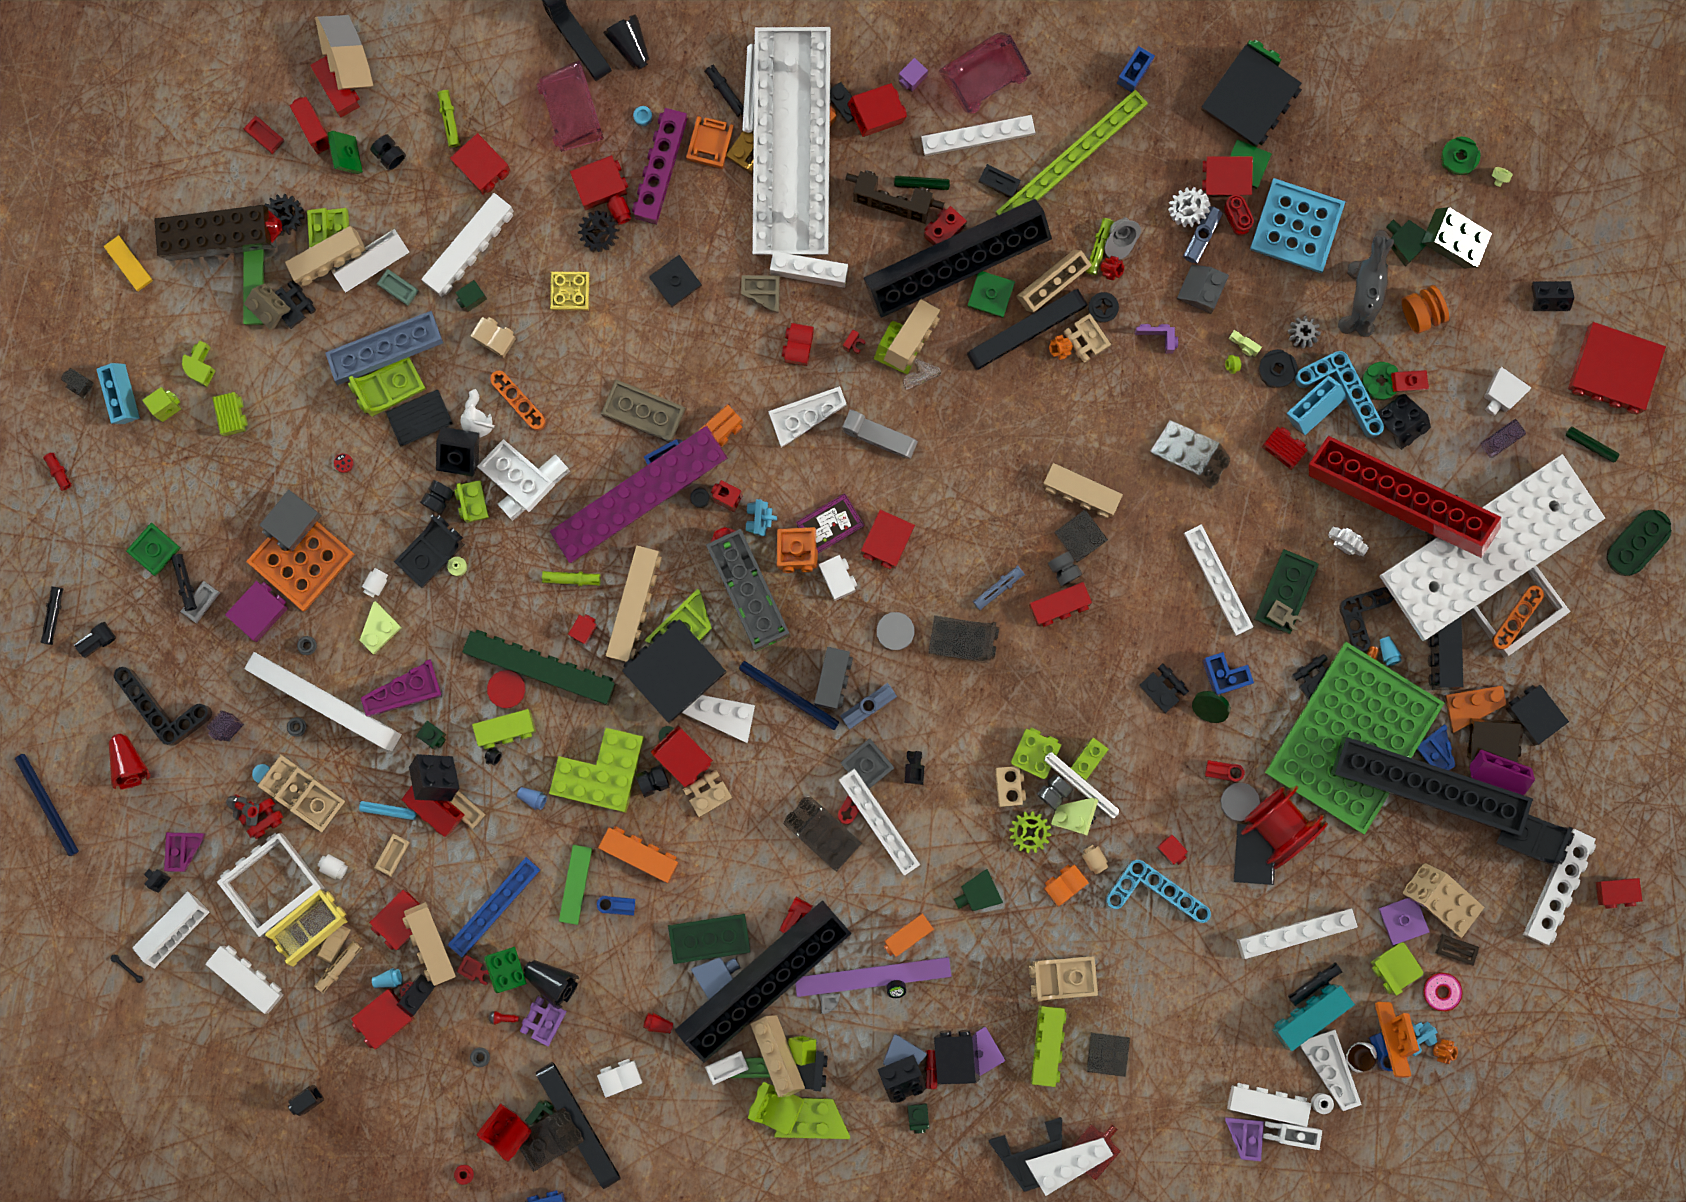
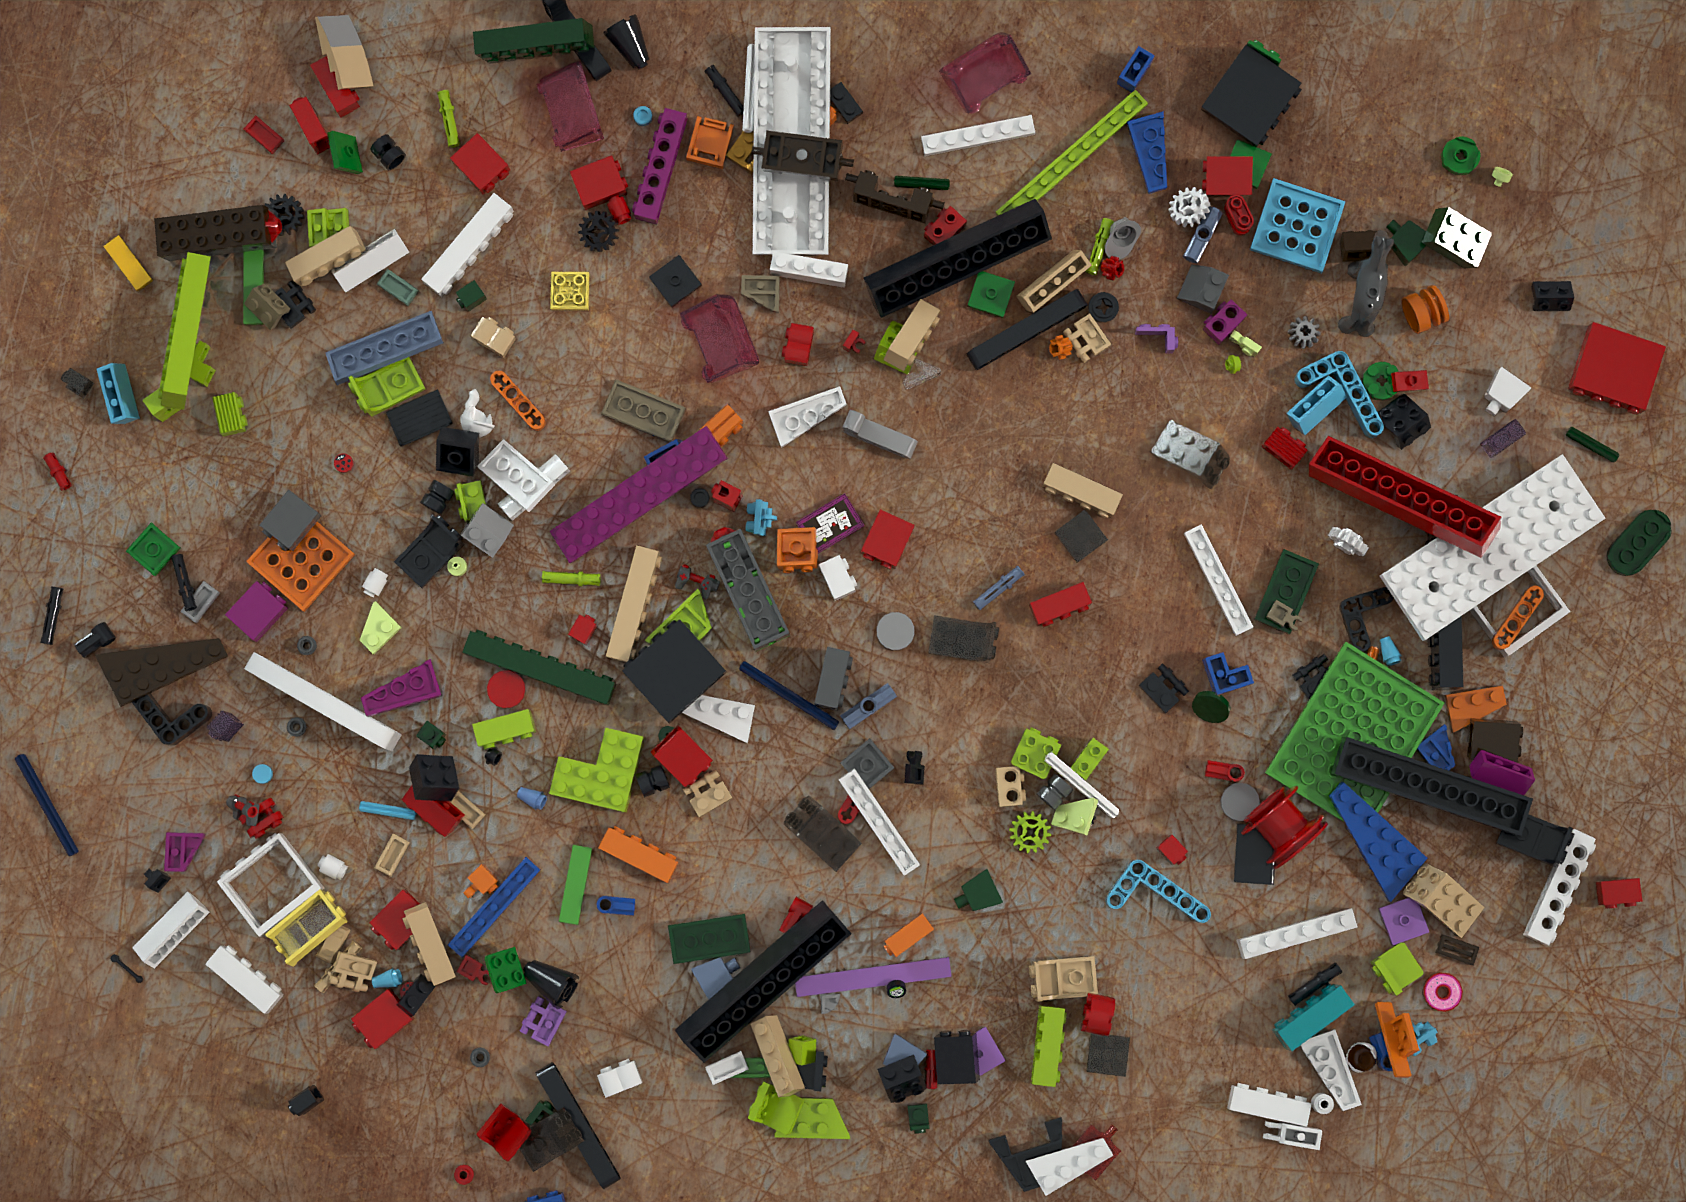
(125, 763): red cone -> none
(149, 669): none -> dark brown wing
(183, 330): none -> lime brick
(301, 793): tan slope -> none
(355, 966): none -> tan plate
(482, 880): none -> orange brick
(487, 530): none -> light grey slope
(496, 1017): red piece -> none
(533, 40): none -> dark green brick
(656, 1023): red cone -> none
(707, 583): none -> dark grey piece
(721, 337): none -> clear pink windscreen
(822, 160): none -> dark brown brick
(877, 109): red brick -> none
(912, 75): medium lavender brick -> none
(999, 181): black plate -> none
(1065, 568): dark grey wheel -> none
(1065, 885): orange brick -> none
(1095, 859): tan brick -> none
(1098, 1014): none -> red brick
(1149, 144): none -> blue wing
(1227, 324): none -> magenta brick
(1247, 1137): medium lavender wing -> none
(1283, 359): black plate -> none
(1356, 245): none -> dark brown brick
(1381, 845): none -> blue wing
(1445, 1051): orange gear -> none
(1537, 714): black brick -> none

